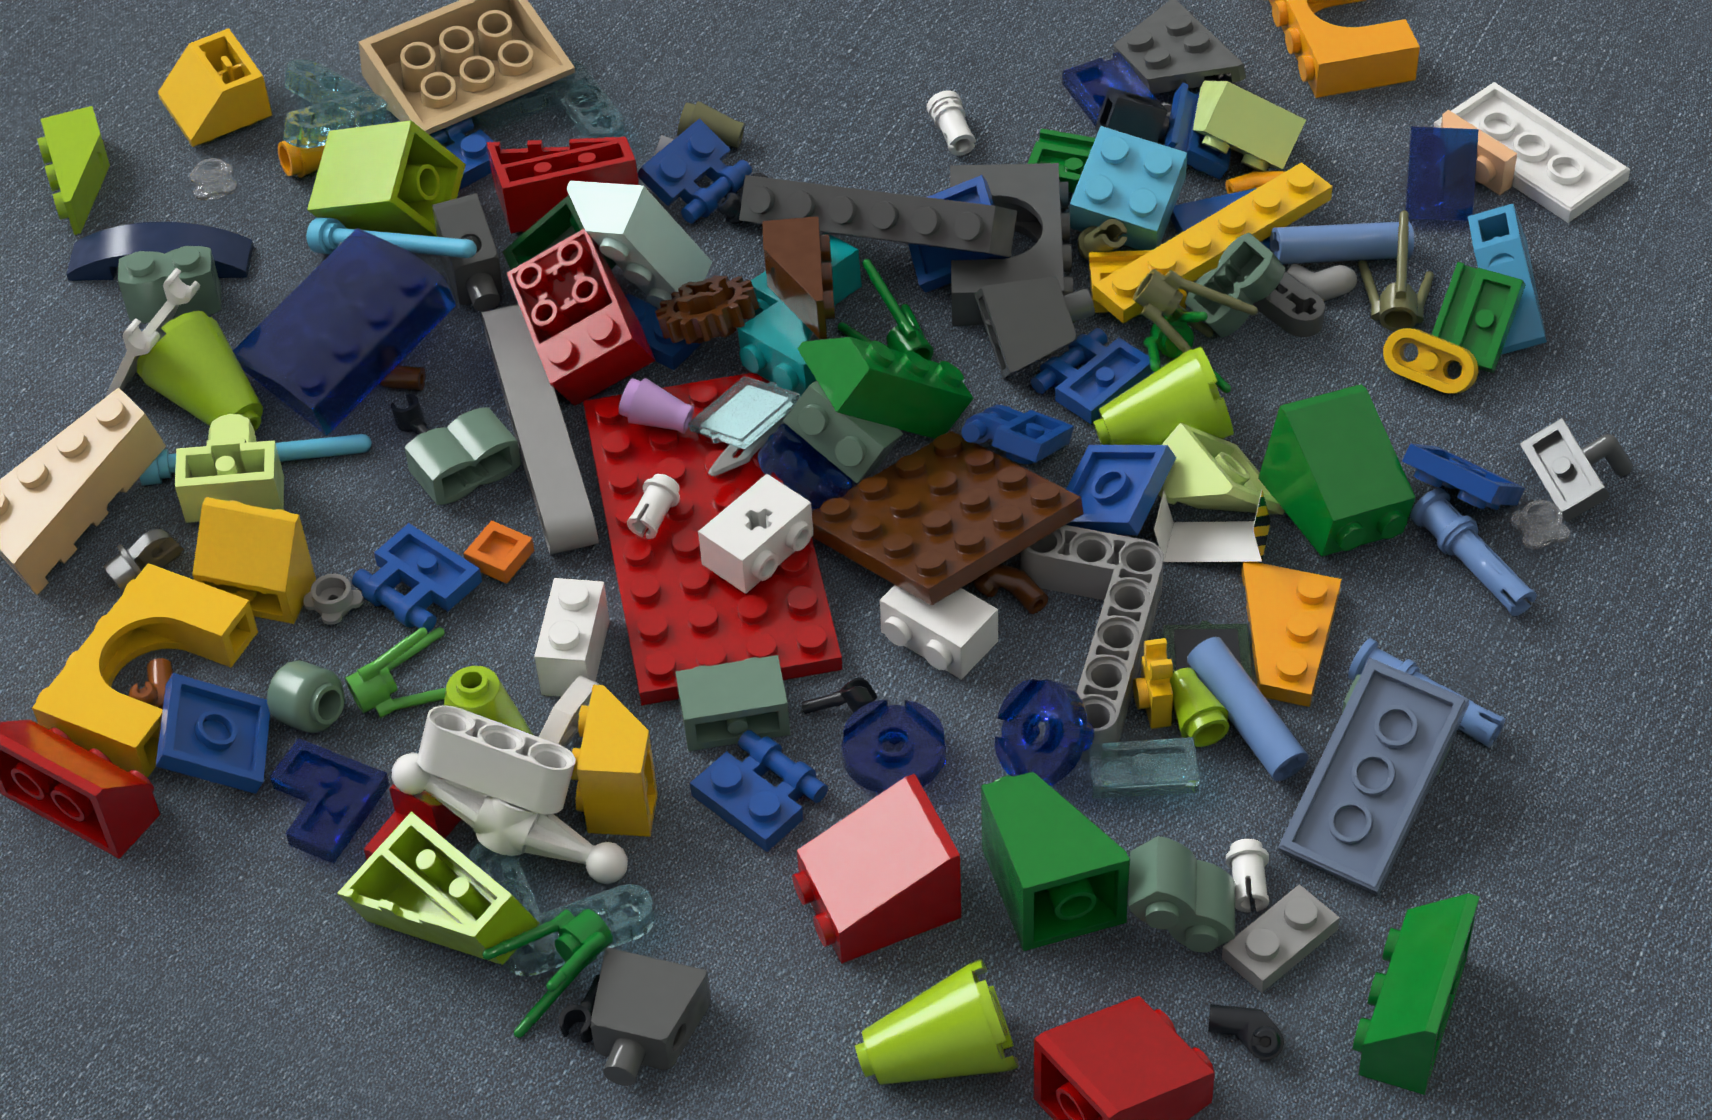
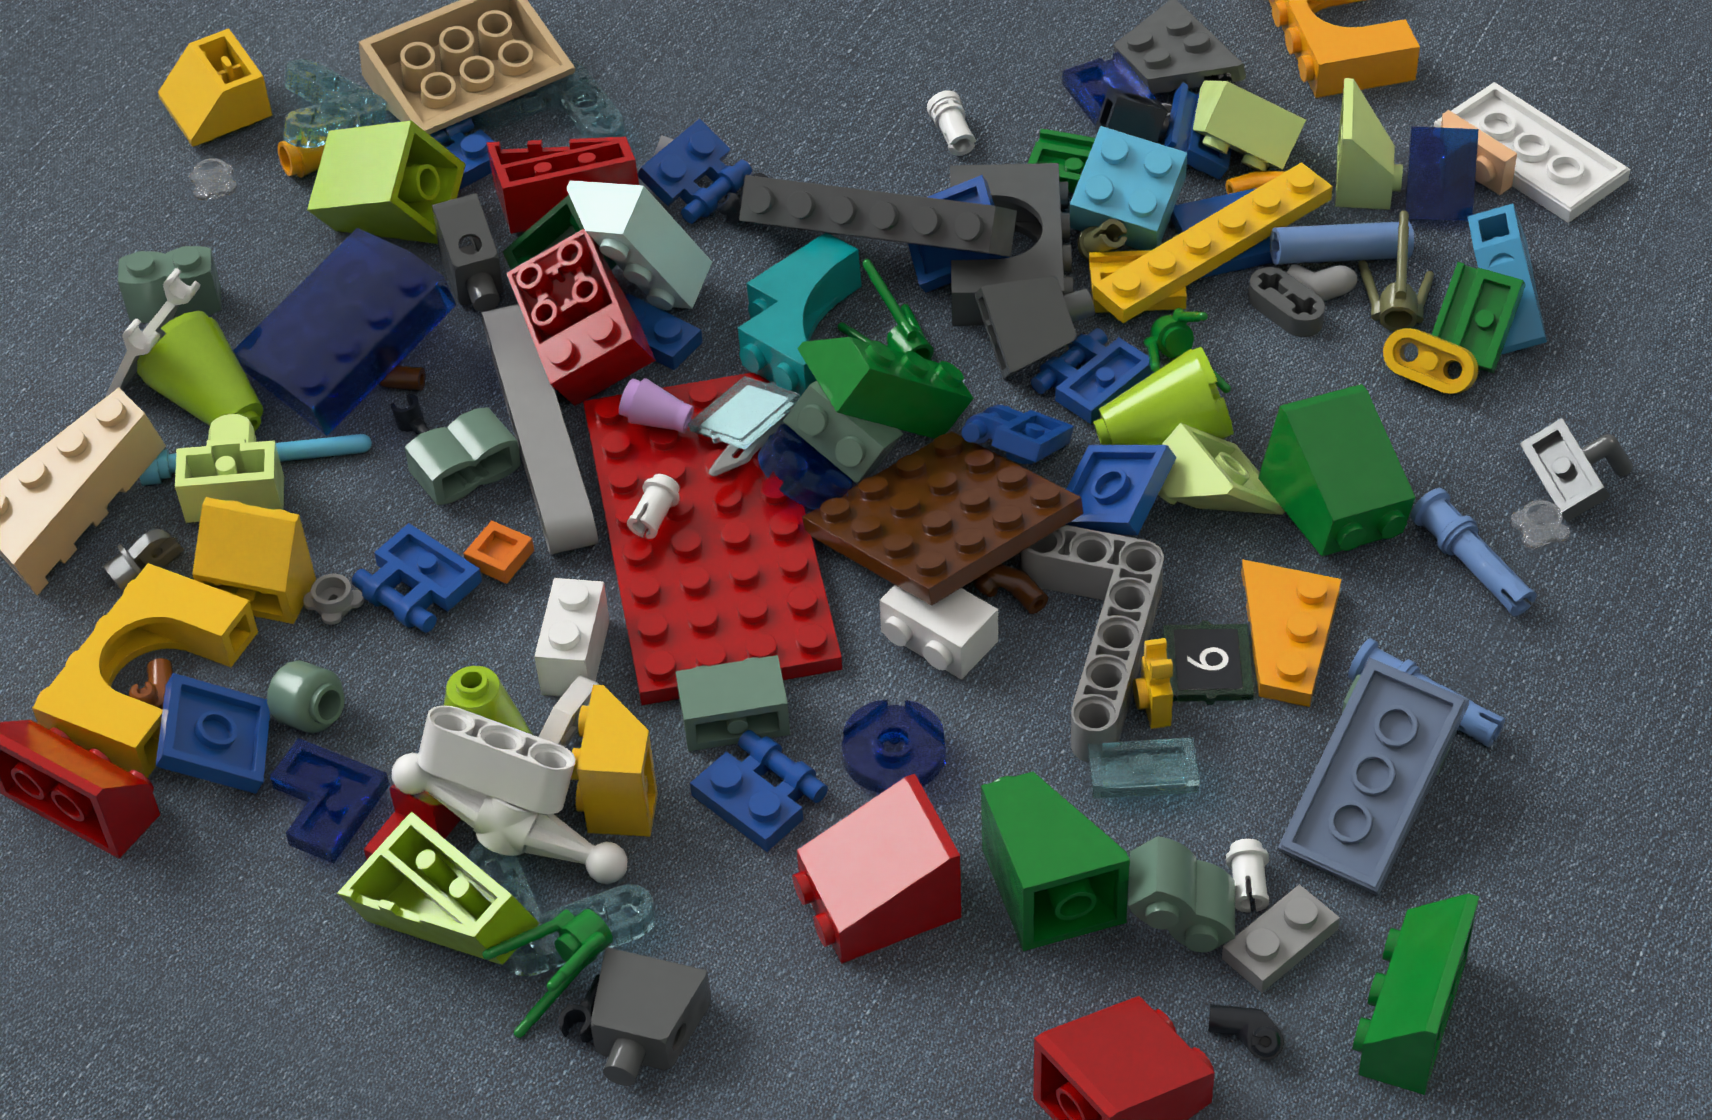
(78, 161): lime slope -> none
(99, 253): dark blue slope -> none
(326, 234): medium azure piece -> none
(374, 682): bright green plant -> none
(707, 309): reddish brown gear -> none
(725, 127): olive cone -> none
(756, 533): white brick -> none
(800, 269): reddish brown slope -> none
(854, 693): black hand -> none
(940, 1033): lime cone -> none
(1065, 733): clear blue plate -> none
(1161, 296): olive plant -> none
(1197, 709): lime cone -> none
(1212, 540): white sticker -> none
(1243, 272): sand green brick -> none
(1248, 709): medium blue piece -> none
(1364, 155): none -> yellowish green slope
(1475, 483): blue plate -> none

